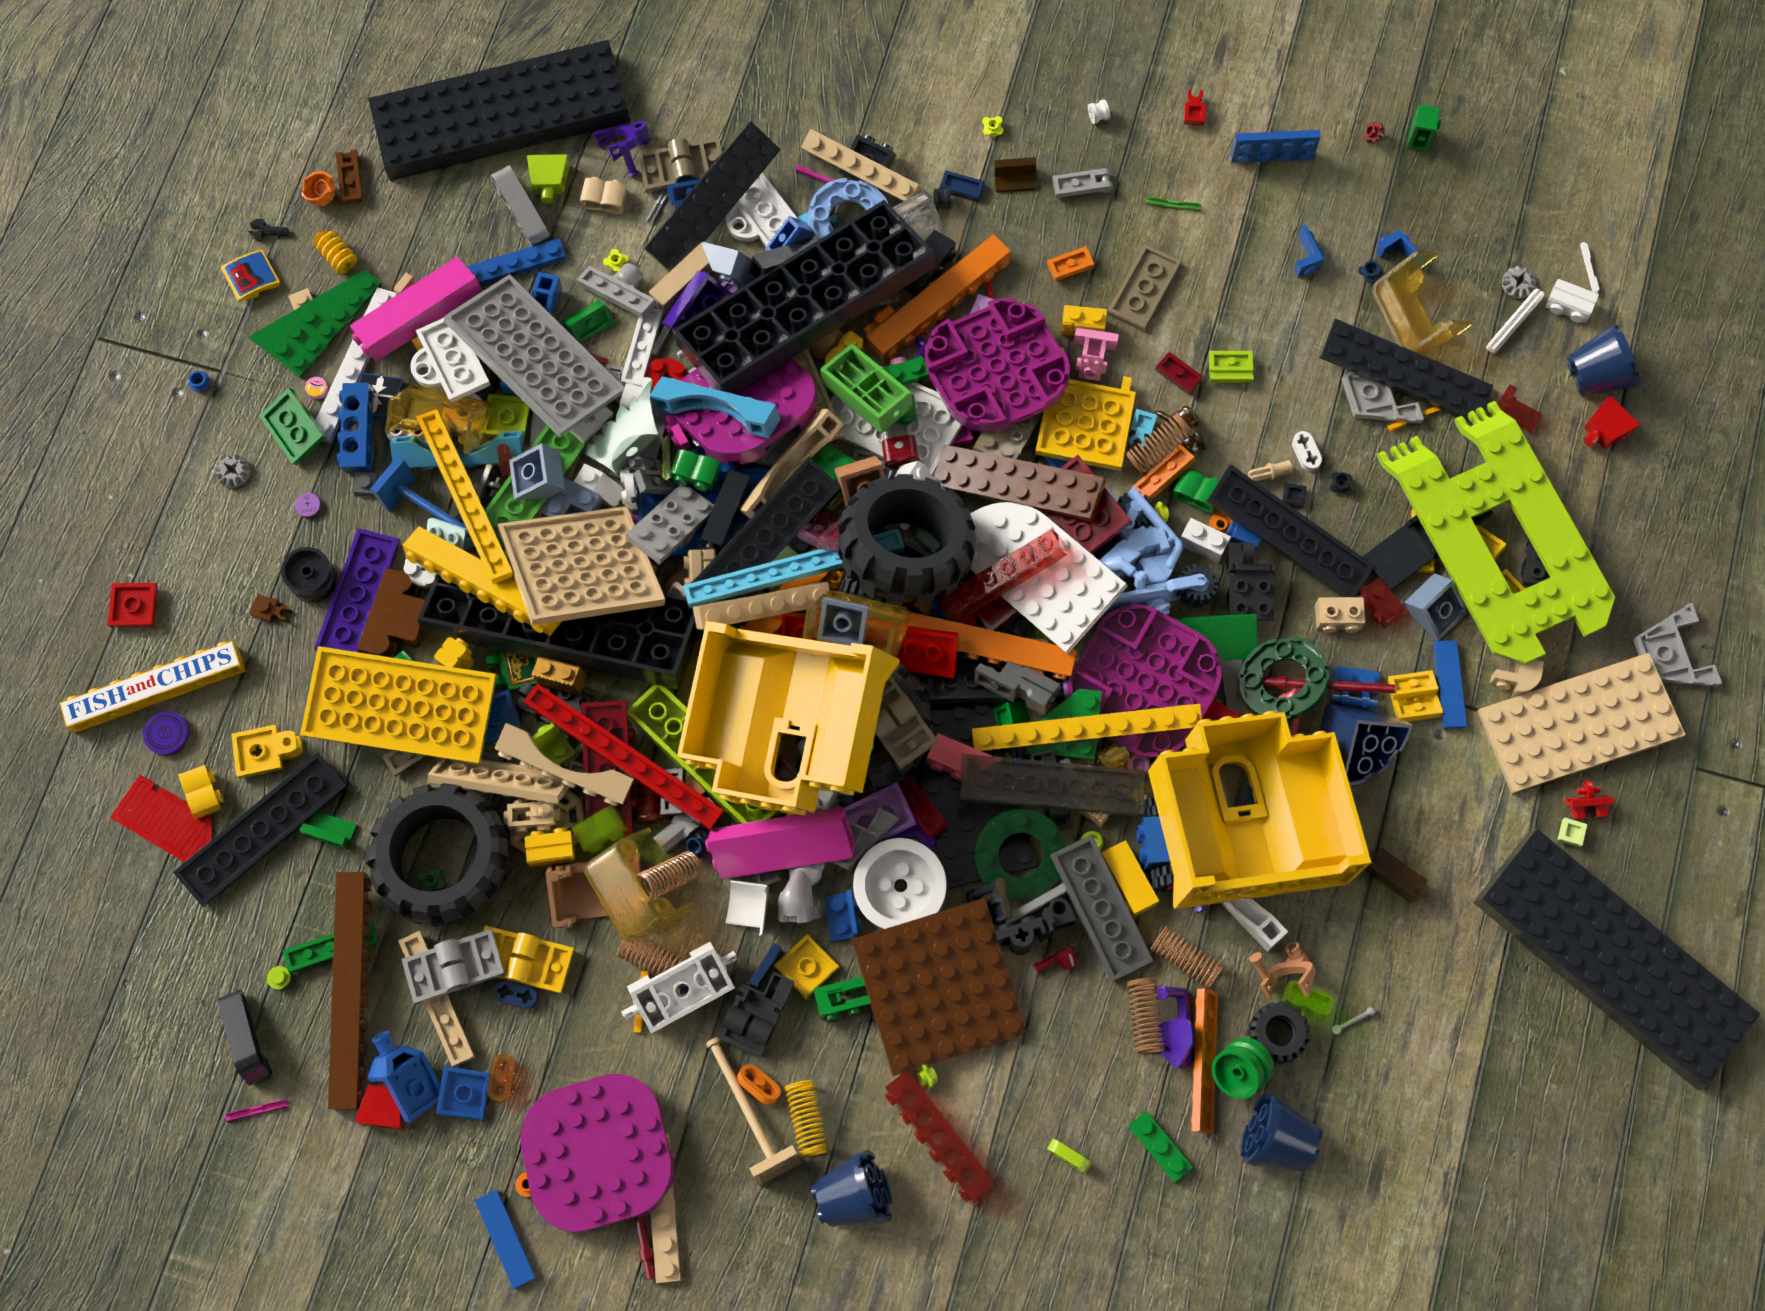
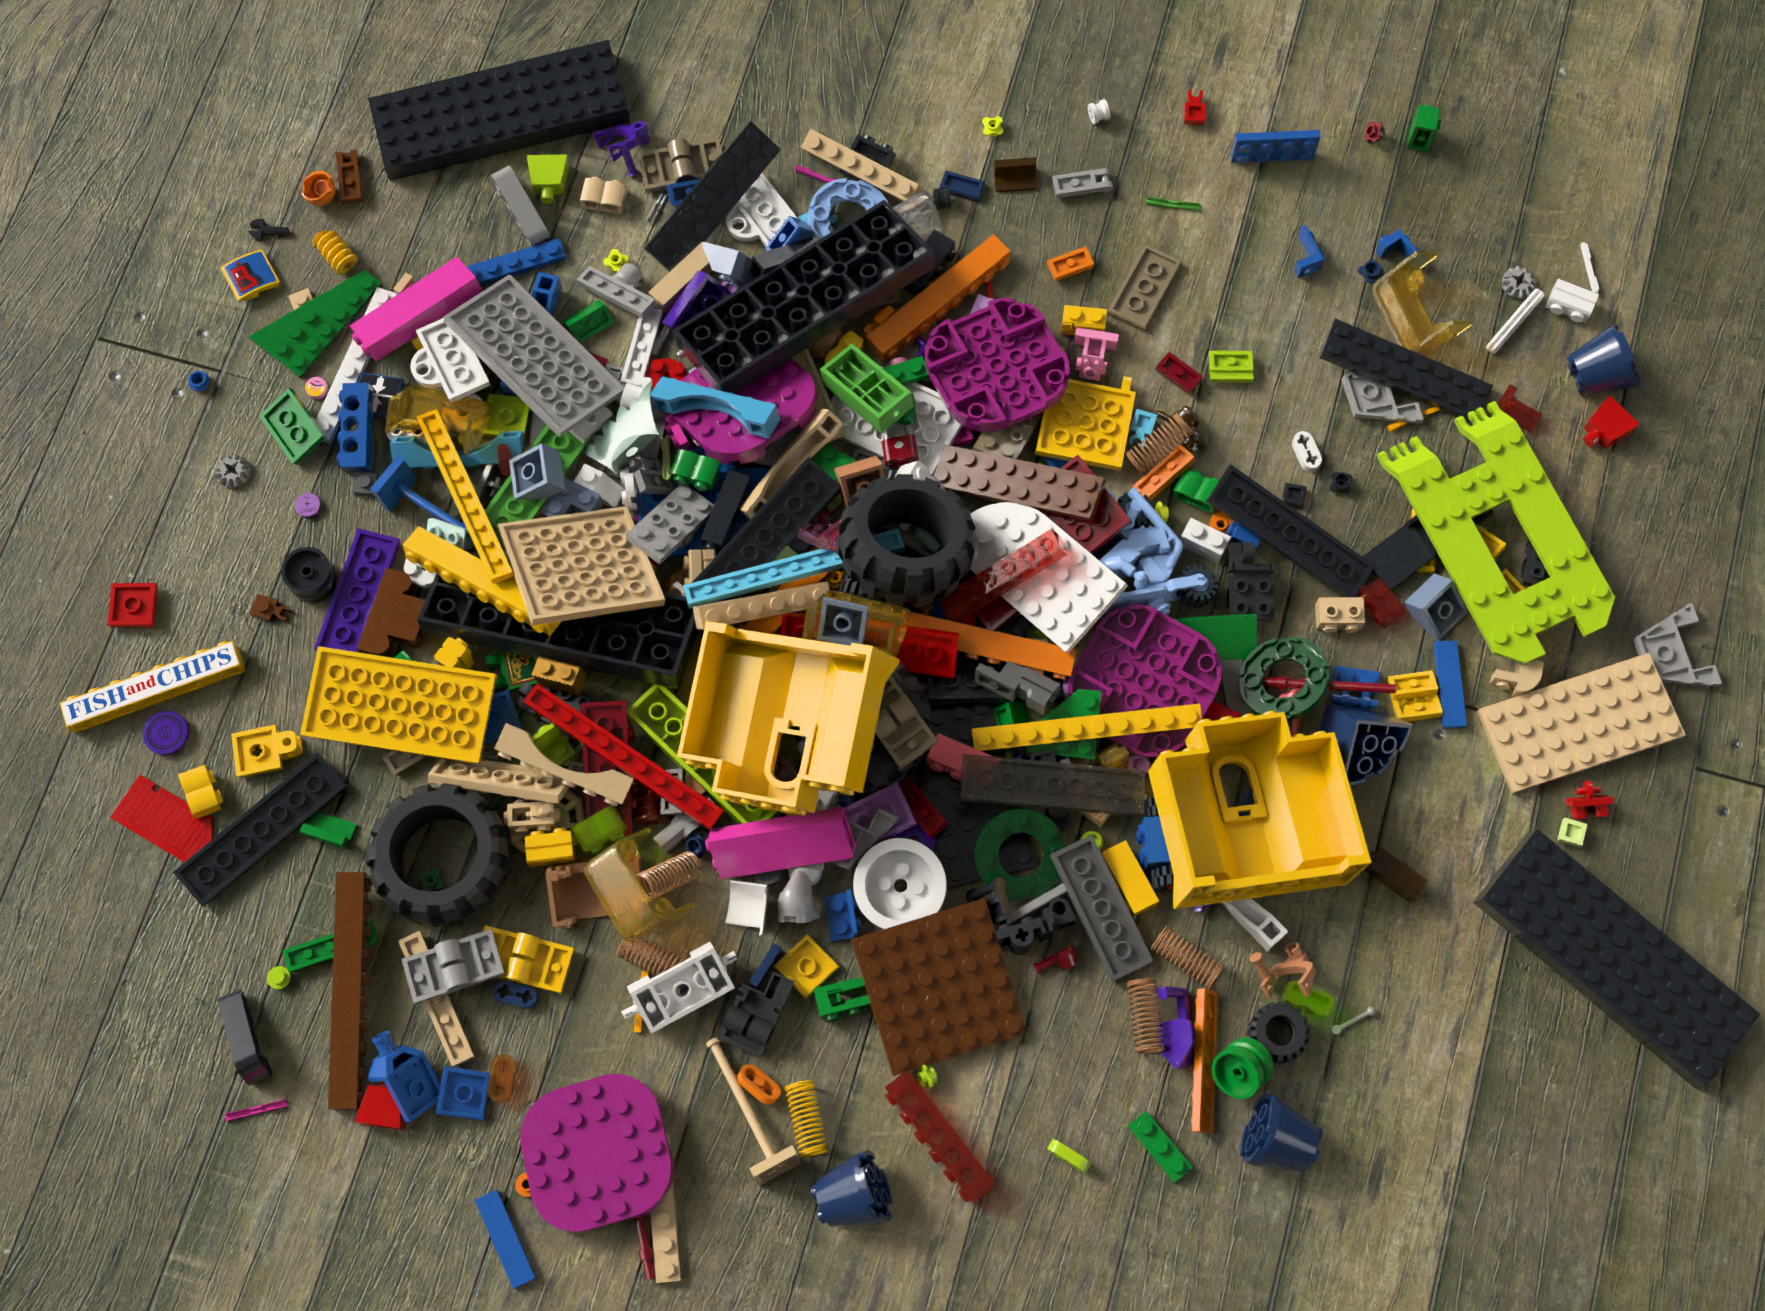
(1271, 471): tan axle -> none

